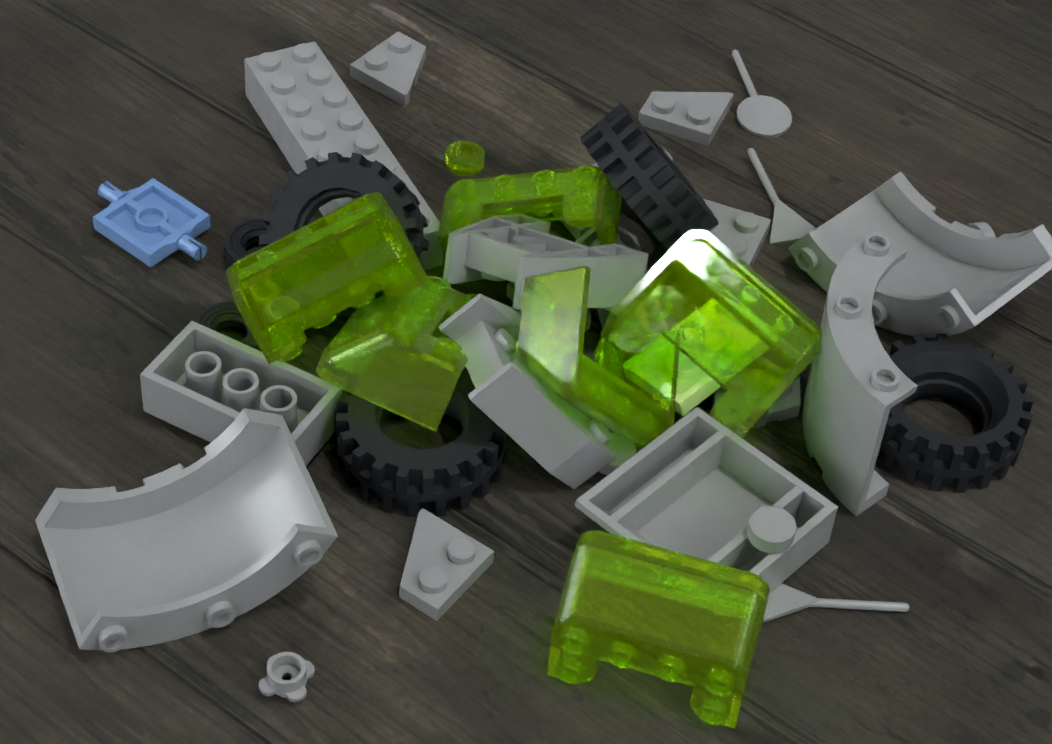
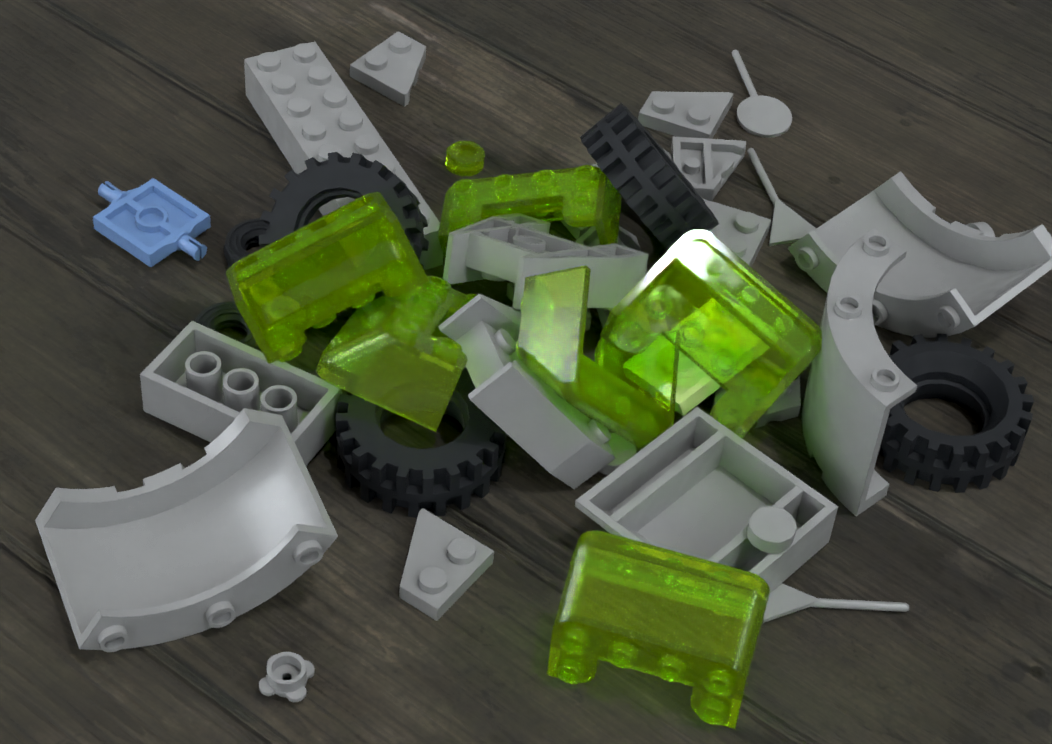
(707, 162): none -> light grey wing

